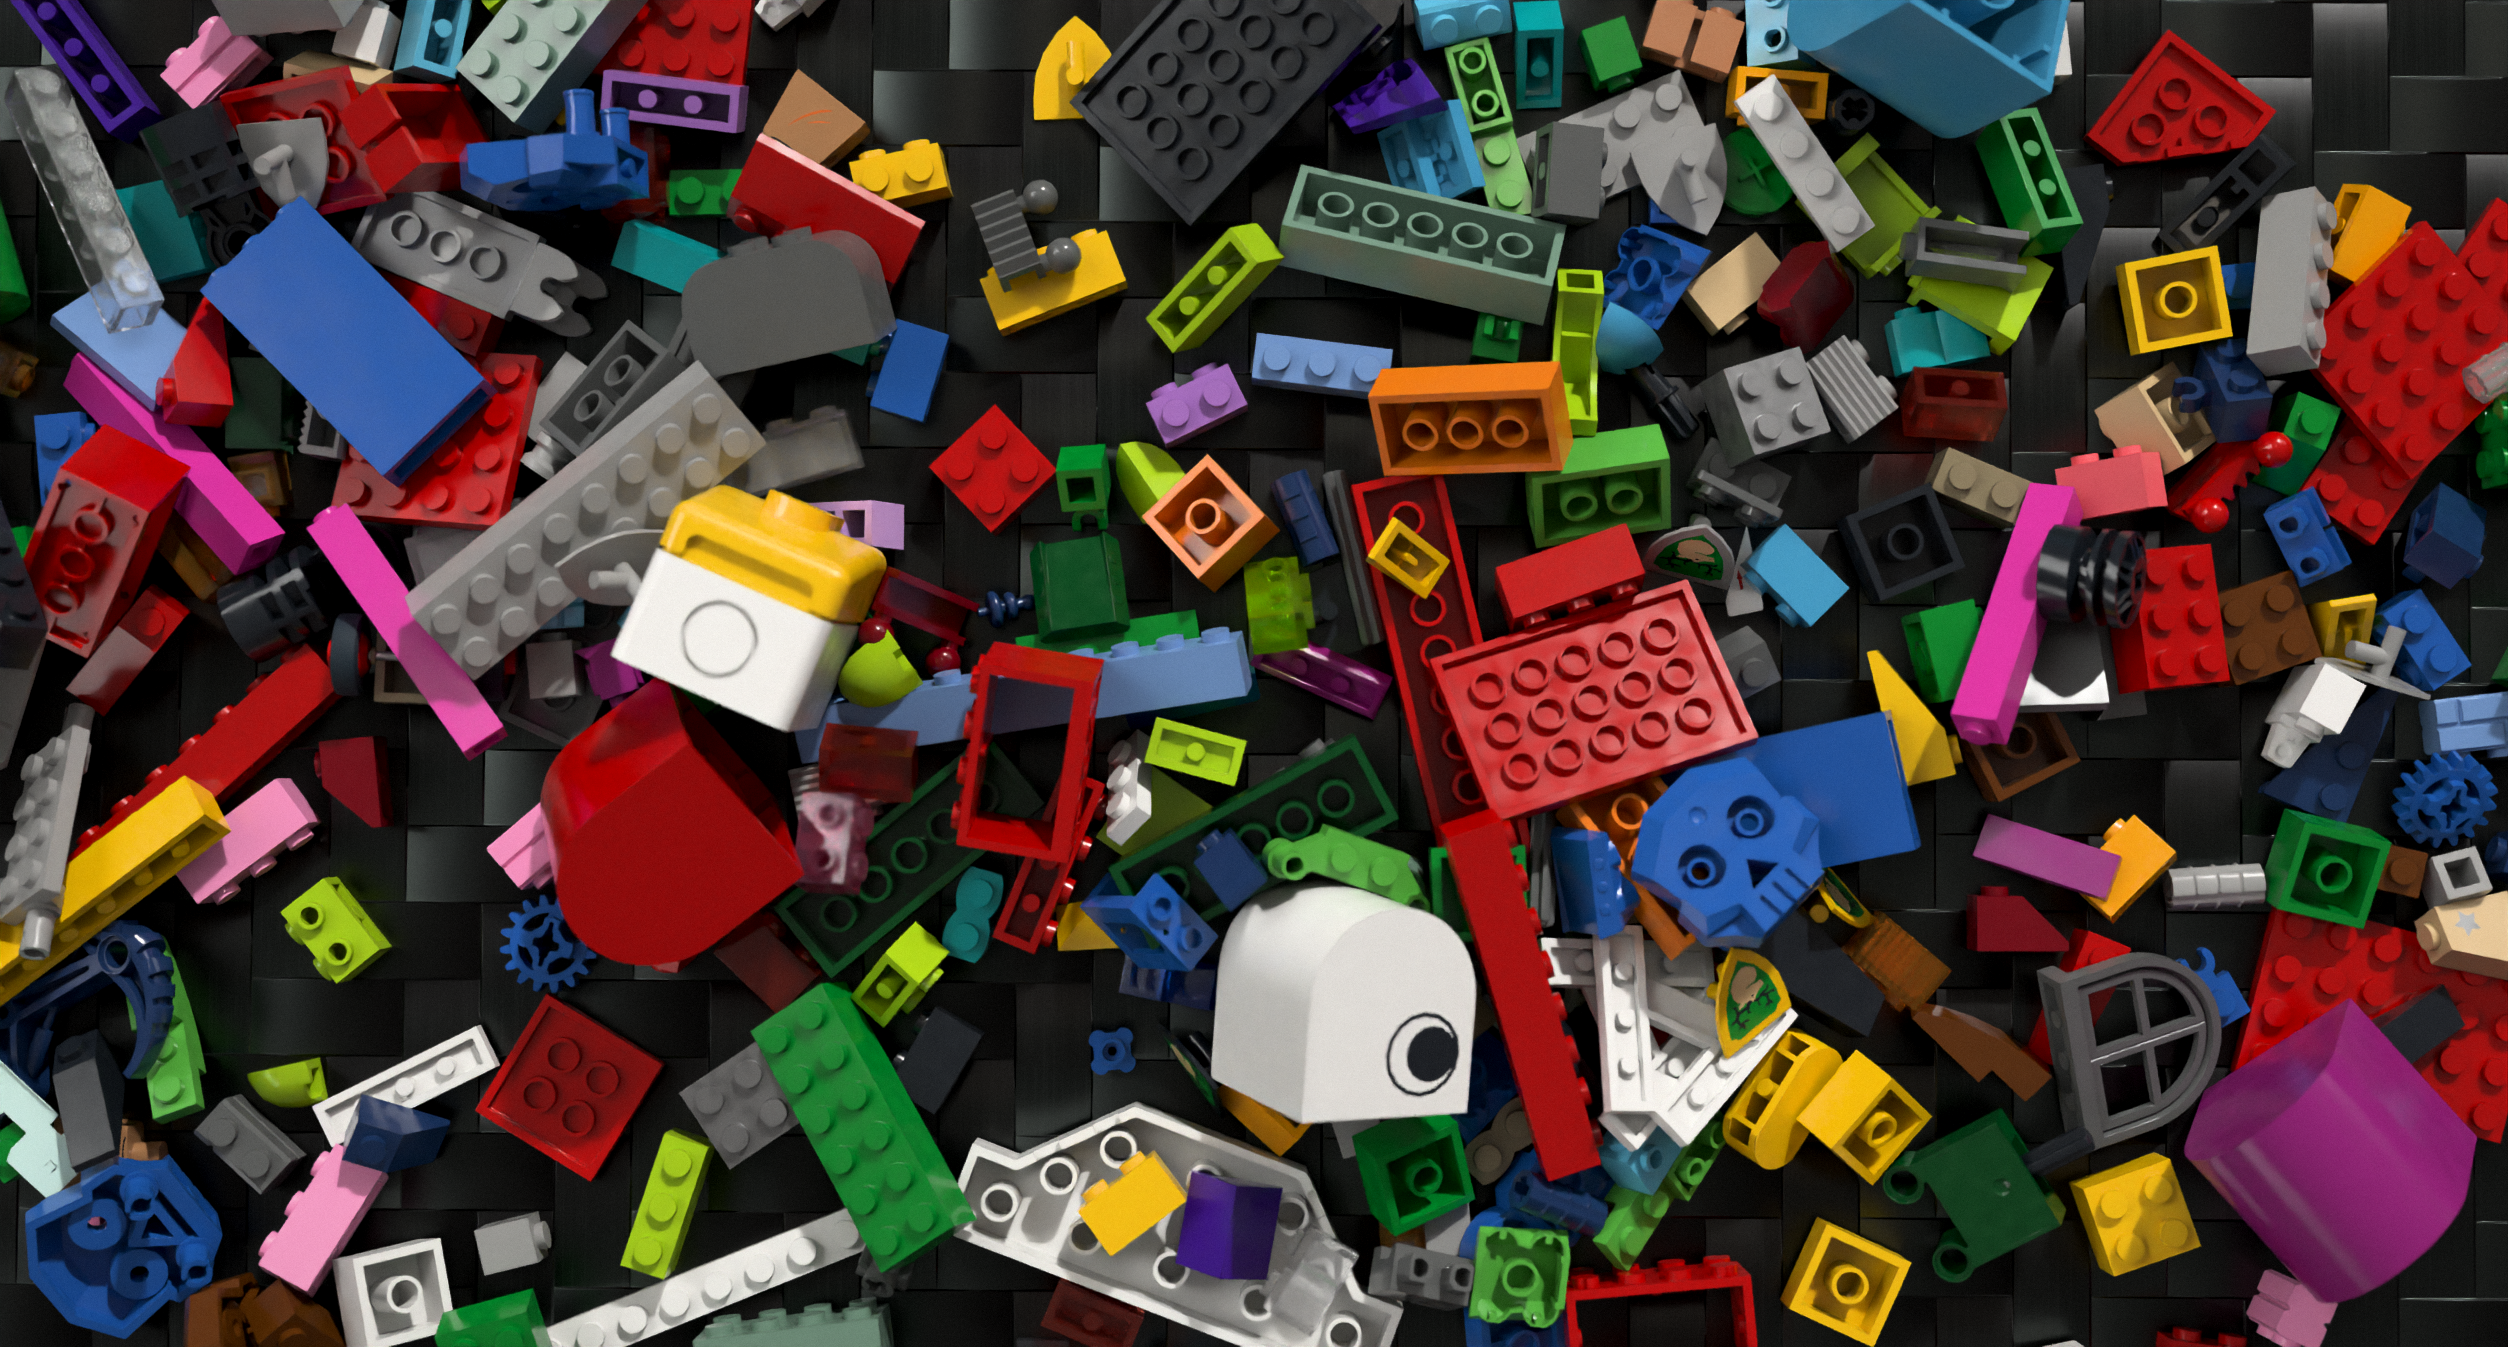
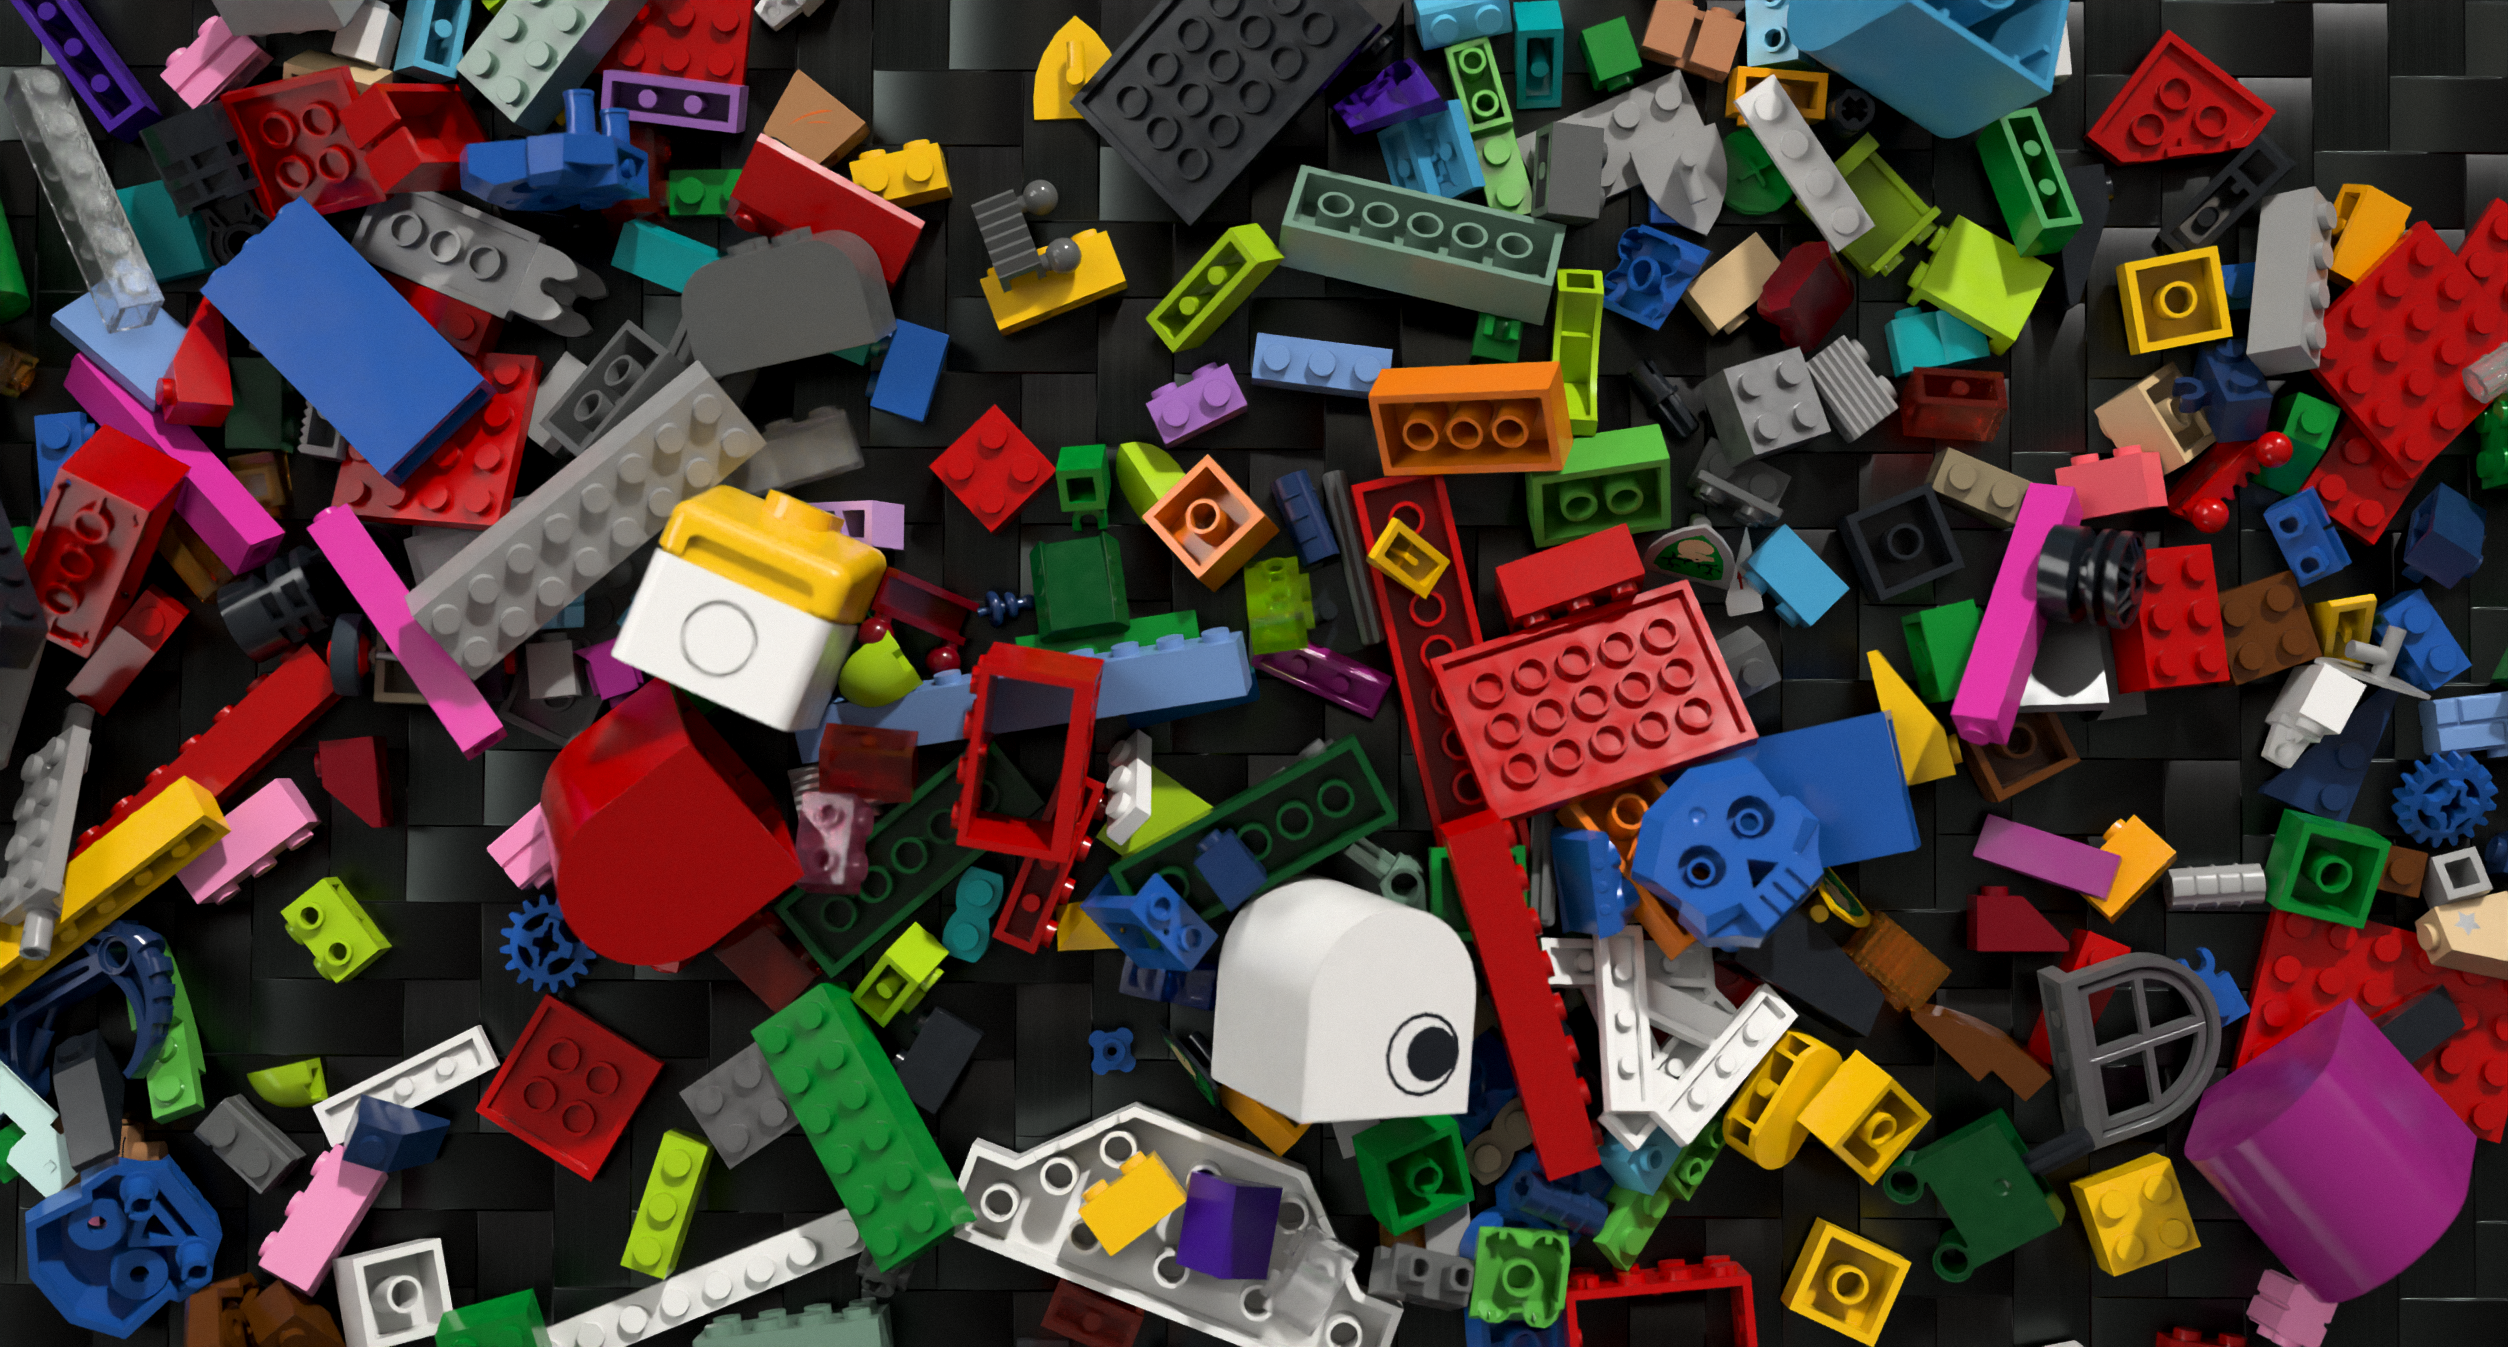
(288, 158): light grey shield -> none
(512, 1243): light grey brick -> none
(547, 456): light grey wheel -> none
(610, 567): light grey shield -> none
(1195, 751): lime panel -> none
(1347, 860): bright green plate -> none
(1625, 341): dark azure brick -> none
(1746, 998): shield -> none
(1964, 252): dark grey window -> none

